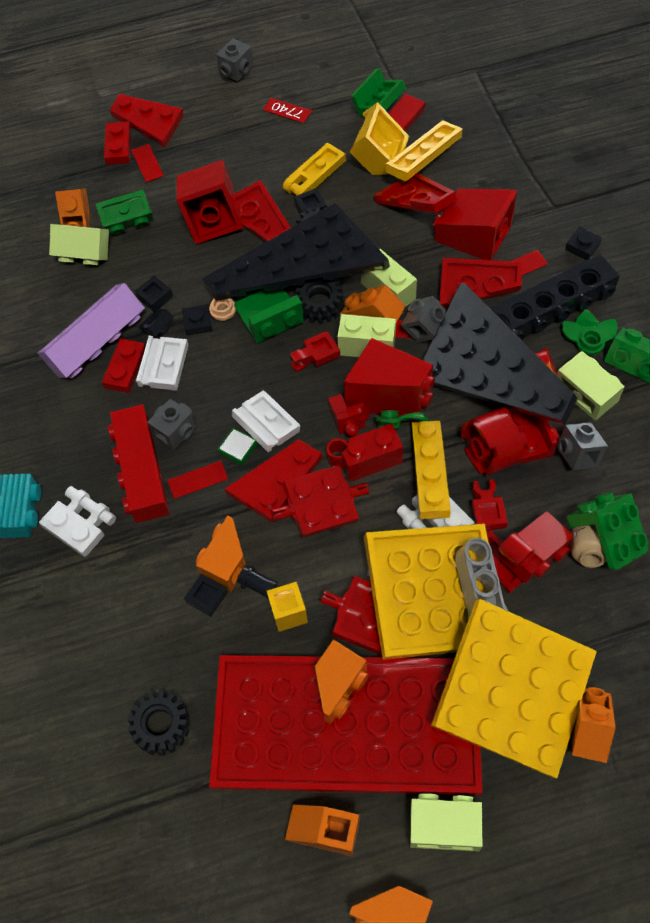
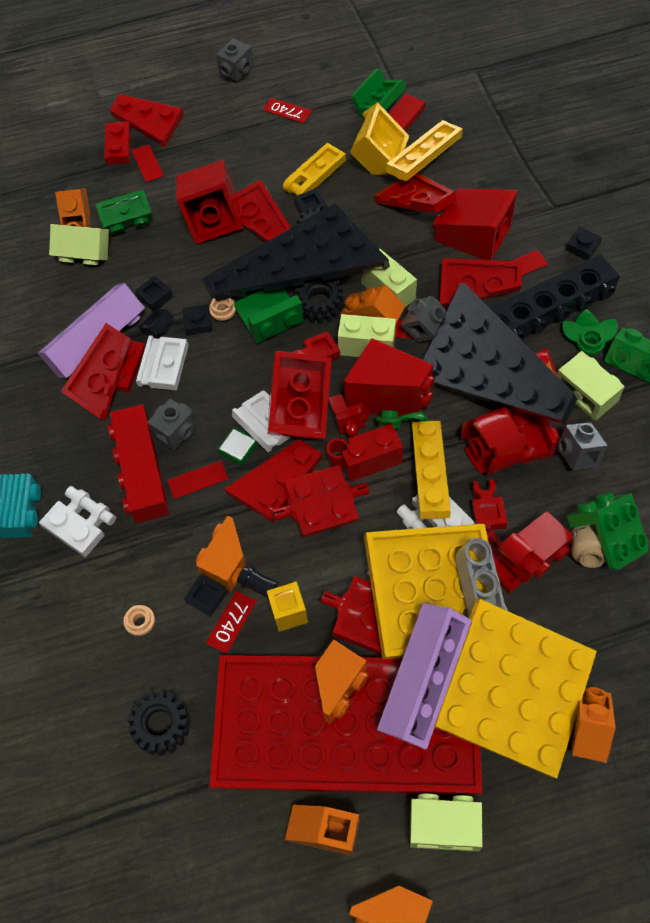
(98, 372): none -> red wing
(137, 612): none -> light nougat plate
(231, 622): none -> red sticker
(299, 395): none -> red slope
(424, 675): none -> lavender brick

